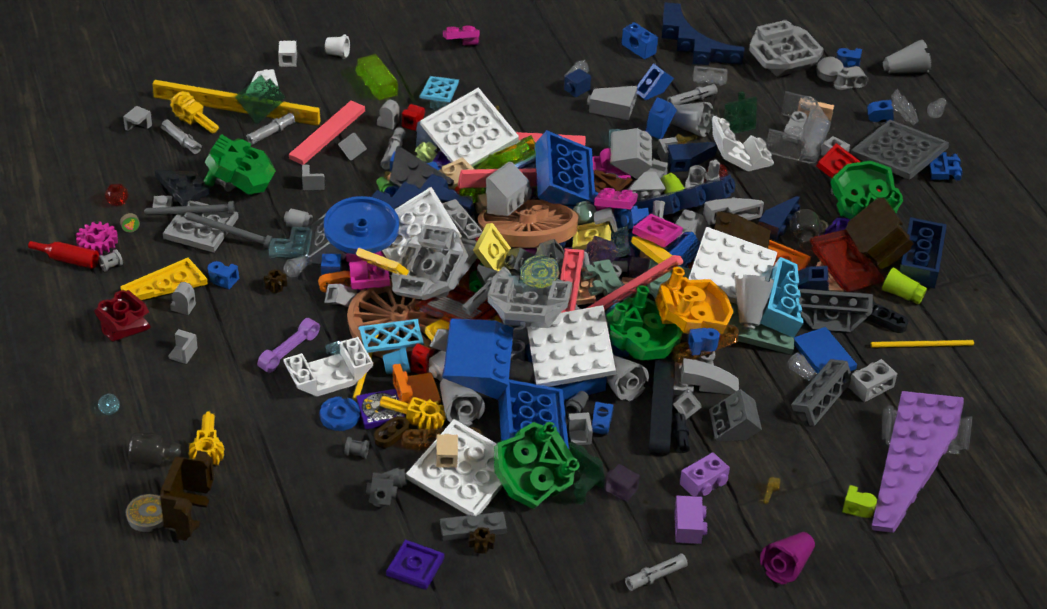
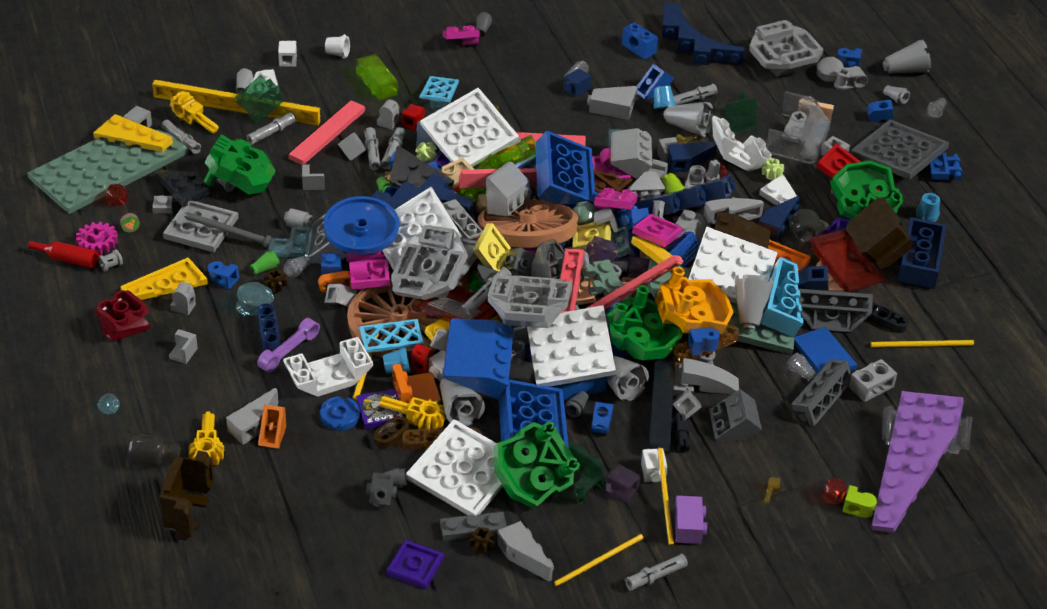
(90, 169): none -> sand green plate
(133, 133): none -> yellow wing
(145, 513): tile -> none
(192, 209): dark grey bar -> none
(244, 78): none -> light grey cone
(246, 422): none -> light grey slope
(251, 296): none -> clear light blue hat
(266, 262): none -> bright green cone
(268, 327): none -> dark blue beam
(272, 426): none -> orange slope
(333, 348): clear light blue tile -> none
(356, 447): dark grey bush -> none
(371, 144): none -> light grey pin
(382, 262): yellow tile -> none
(446, 450): tan brick -> none
(483, 22): none -> dark grey cone
(521, 549): none -> light grey slope
(539, 271): clear light blue tile -> none
(580, 428): light grey panel -> none
(603, 557): none -> yellow axle
(650, 465): none -> white brick
(660, 118): blue slope -> none
(663, 97): none -> dark azure piece
(665, 497): none -> yellow axle
(704, 475): medium lavender brick -> none
(710, 75): clear plate -> none
(772, 169): none -> yellowish green gear
(778, 191): none -> white wing
(787, 557): magenta cone -> none
(834, 490): none -> clear red piece
(898, 94): none -> light grey cone
(903, 286): lime plant -> none
(906, 109): clear plate -> none
(929, 207): none -> dark azure piece

